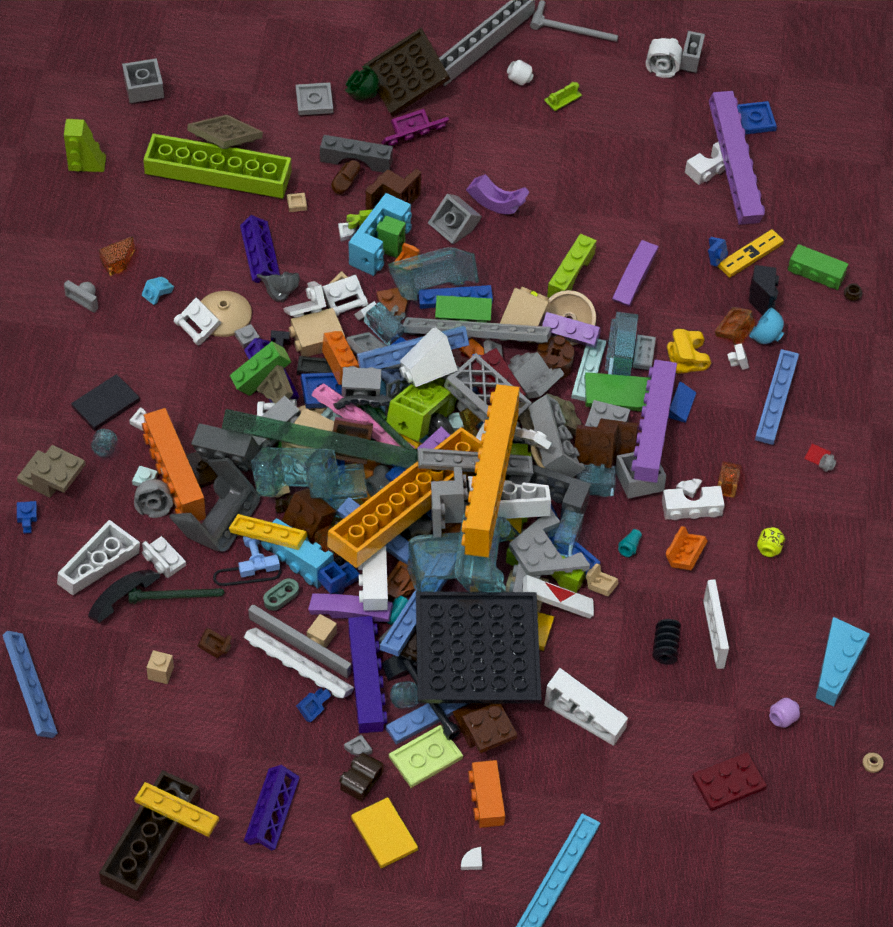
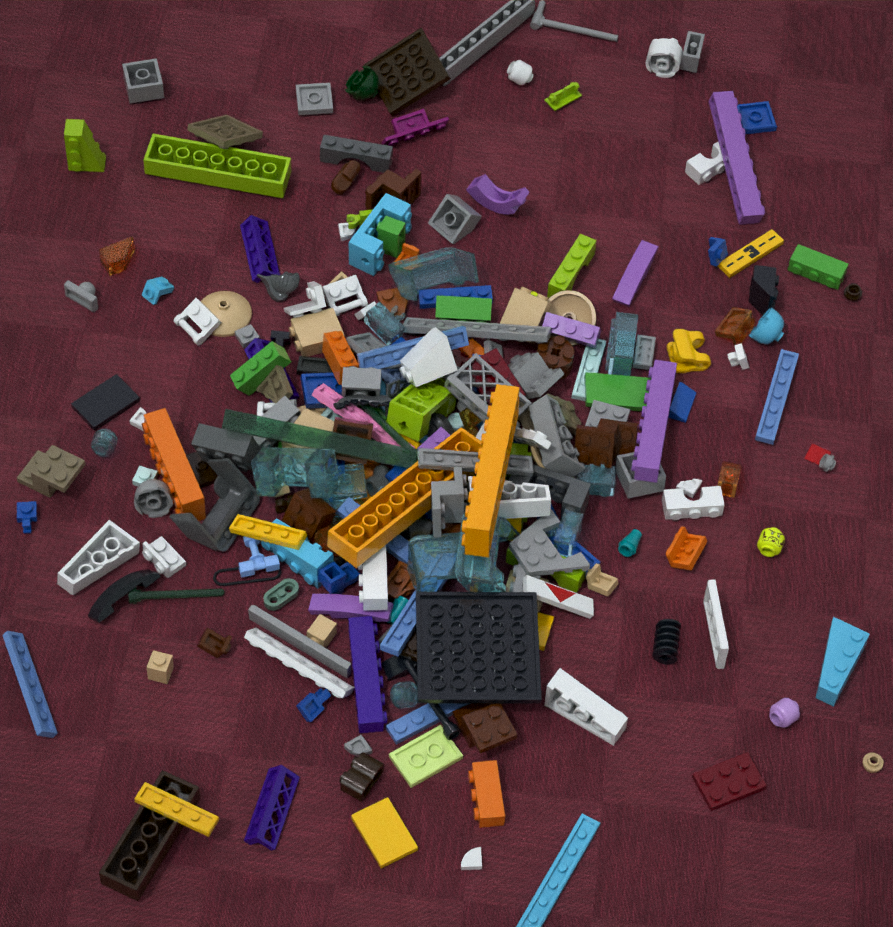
(296, 202): tan tile -> none

